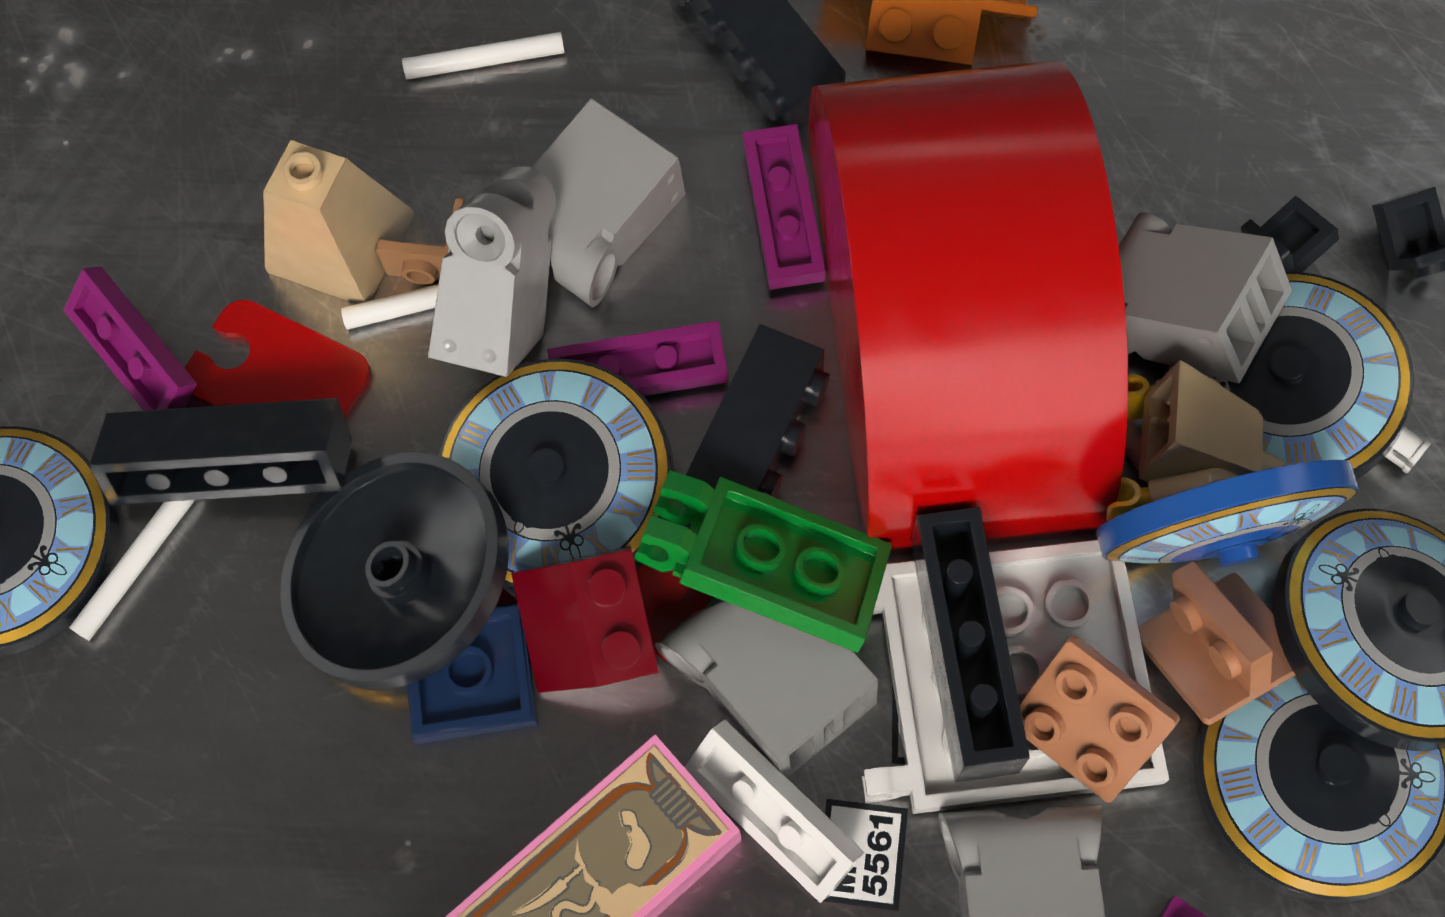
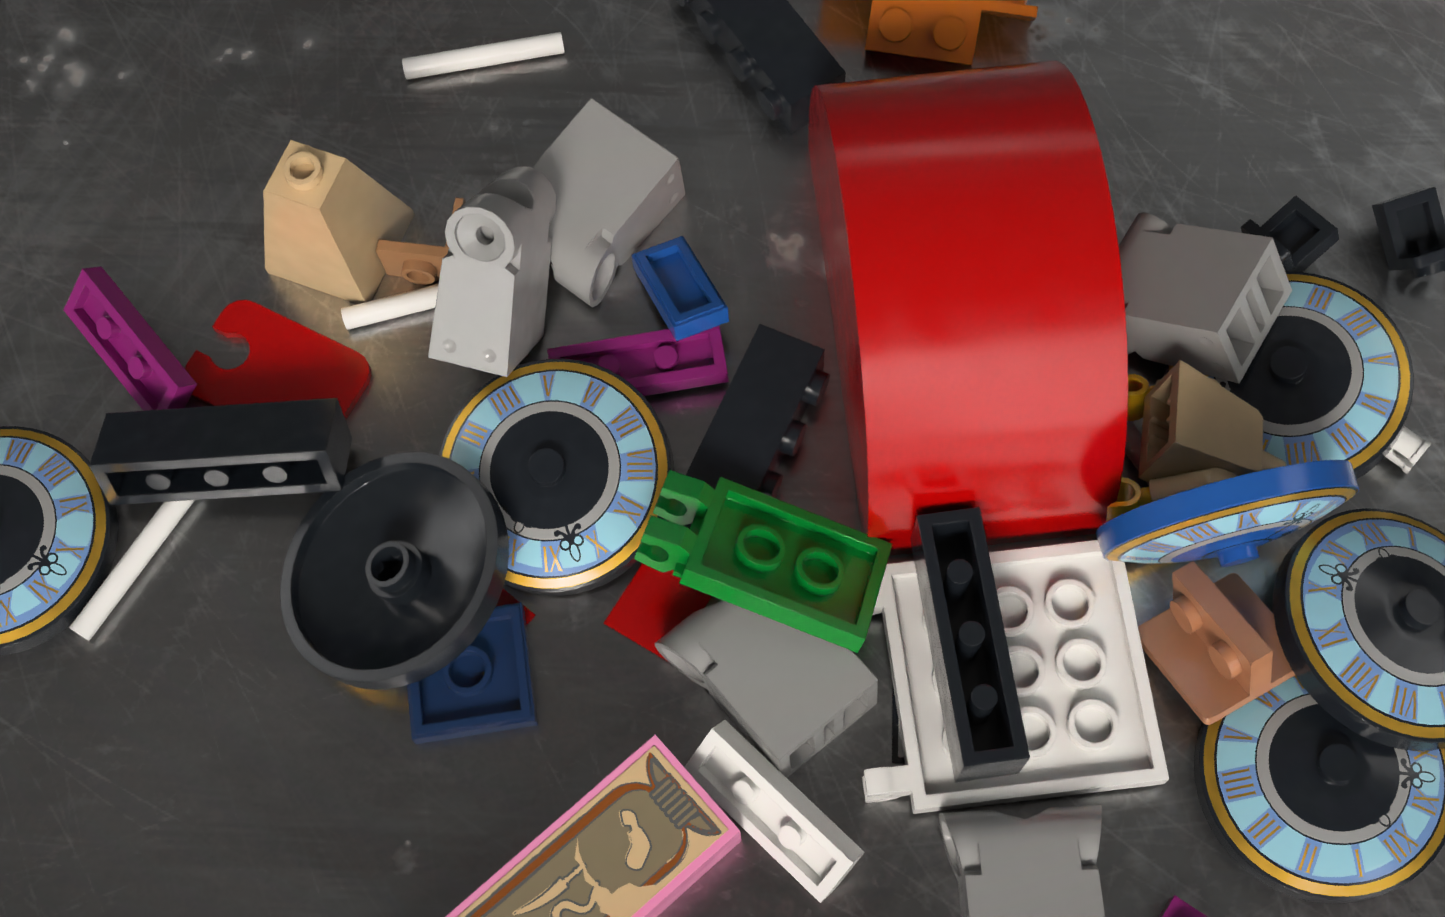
(585, 621): dark red slope -> none
(680, 288): none -> blue tile
(783, 207): magenta plate -> none
(881, 835): sticker -> none
(1094, 719): nougat bracket -> none

